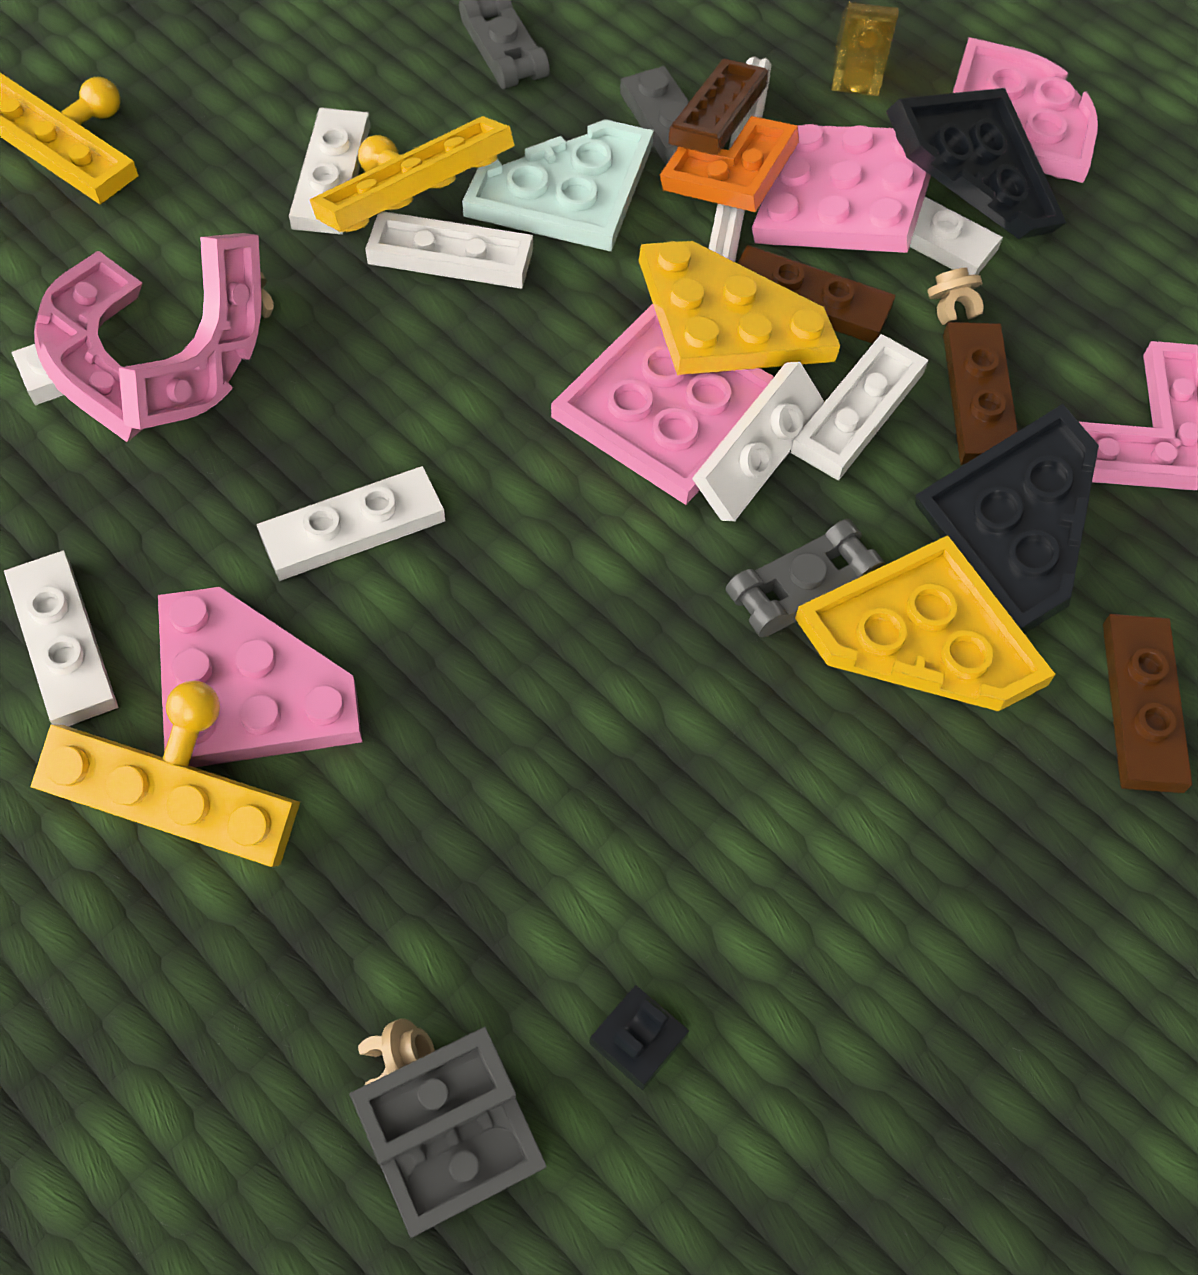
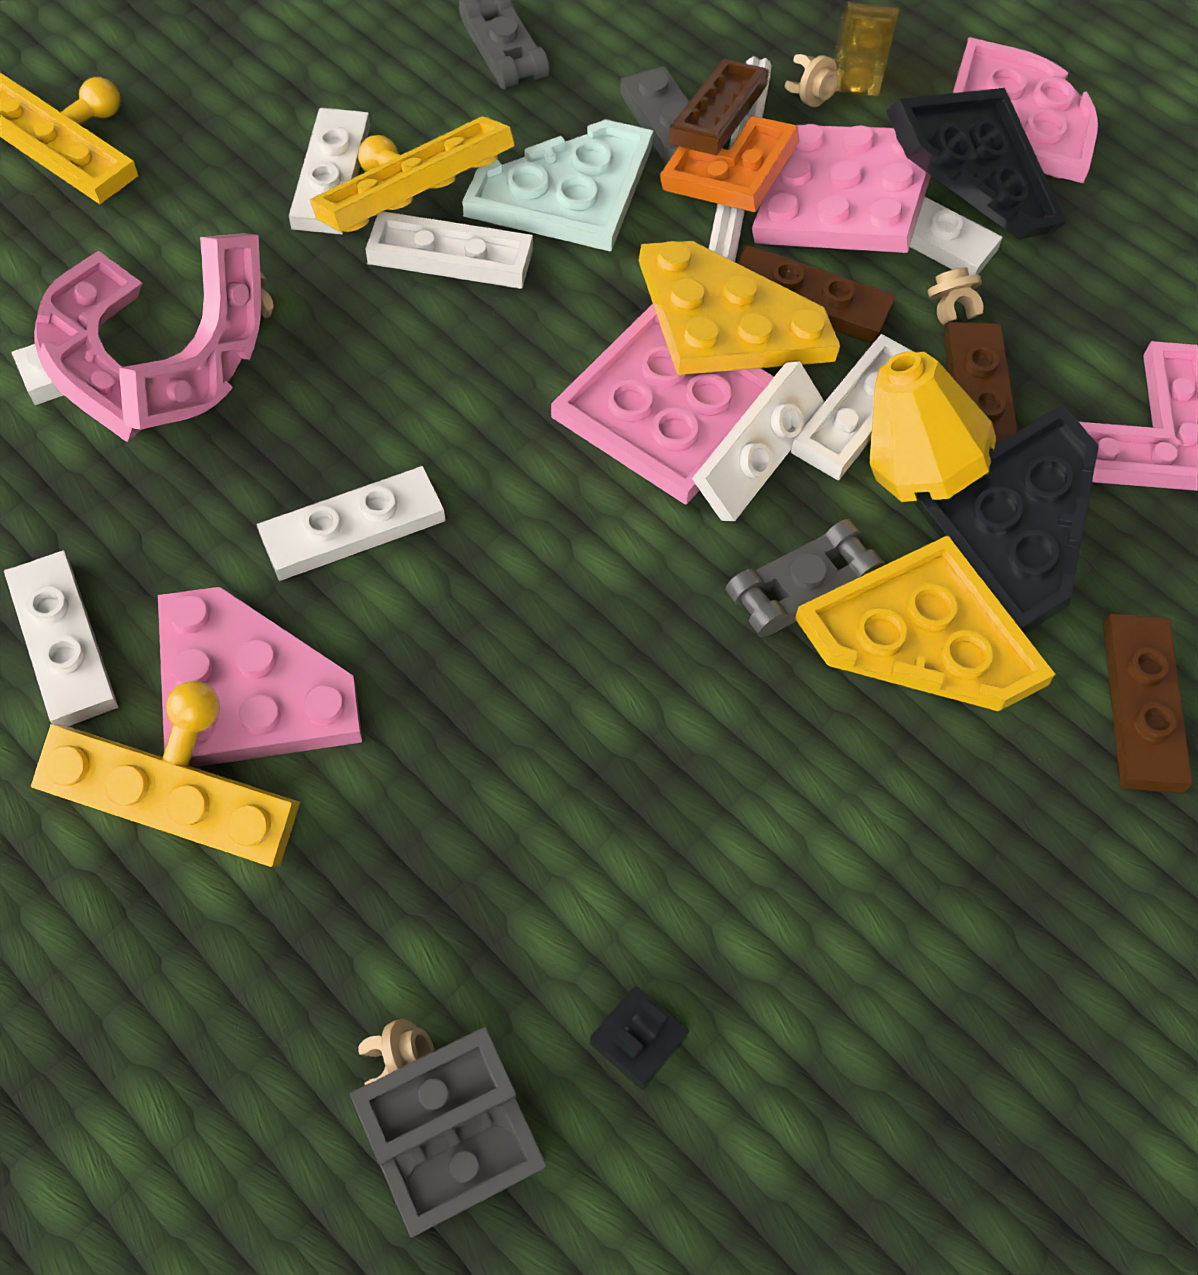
(818, 79): none -> tan plate
(926, 430): none -> yellow cone

